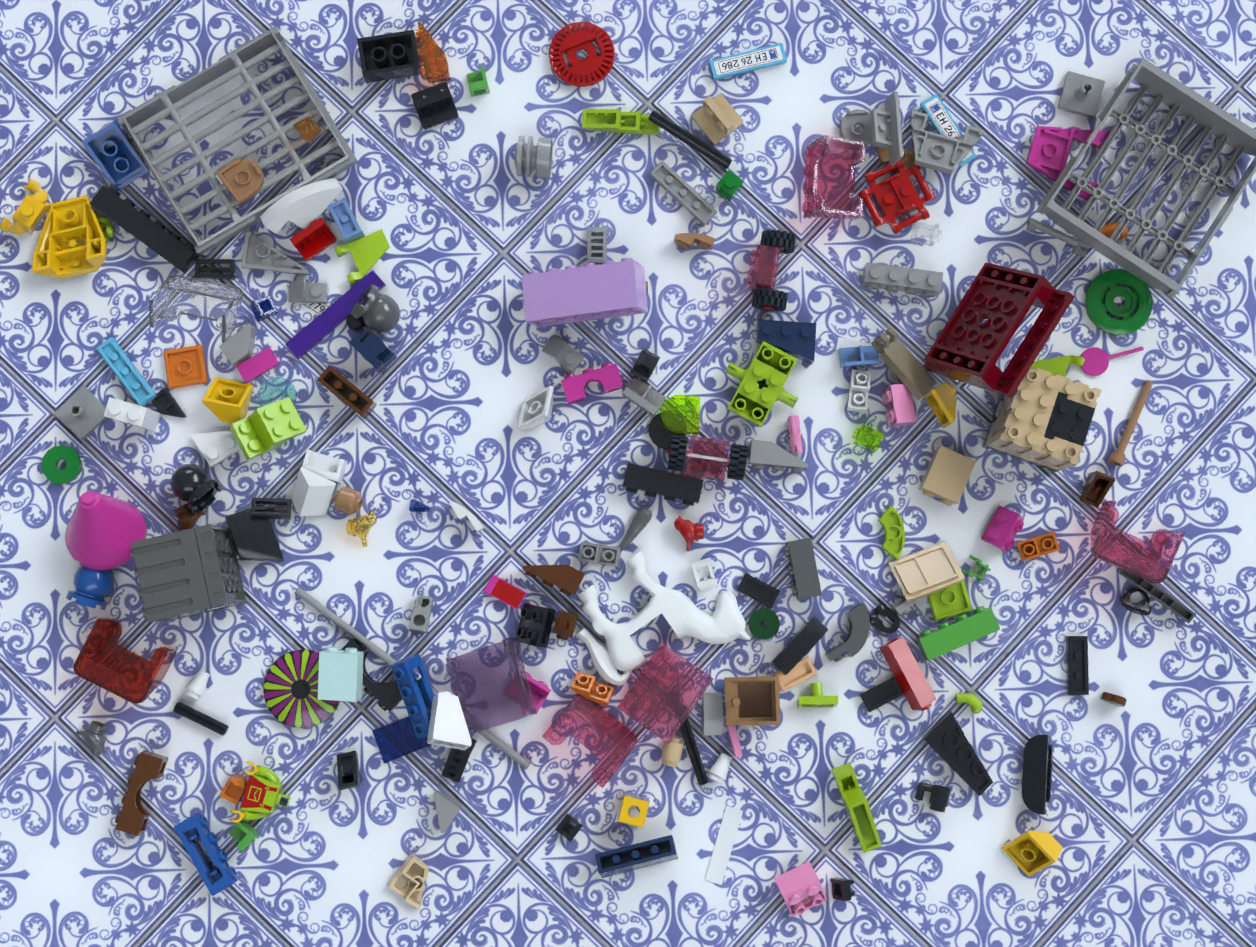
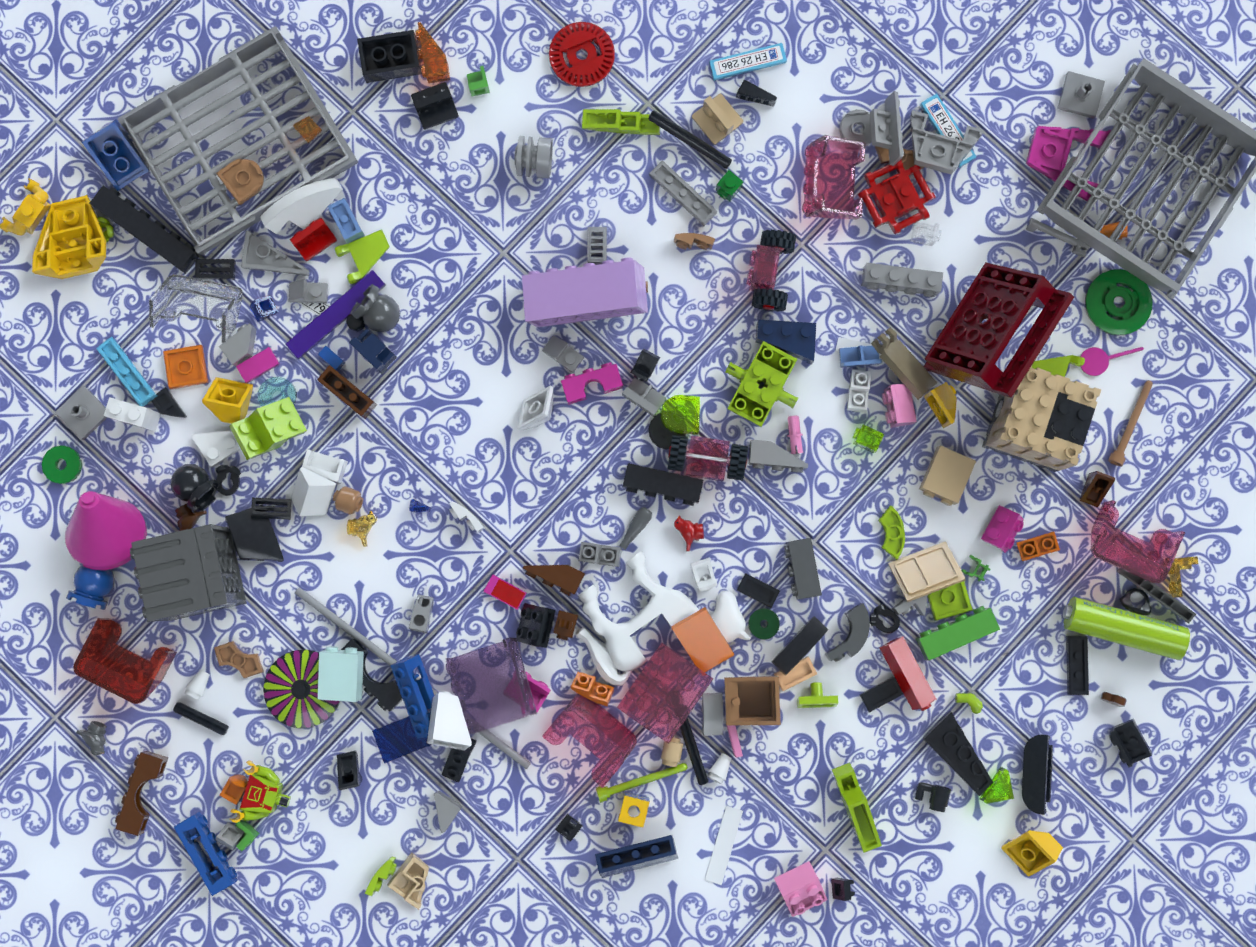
(230, 836): none -> light grey tile
(235, 473): none -> black piece
(246, 663): none -> medium nougat tile
(331, 358): none -> blue piece
(384, 872): none -> lime slope
(605, 792): none -> lime piece
(703, 640): none -> orange tile
(755, 94): none -> black slope
(1000, 788): none -> clear neon green slope
(1126, 628): none -> lime piece
(1129, 742): none -> black bracket
(1175, 586): none -> clear yellow bracket

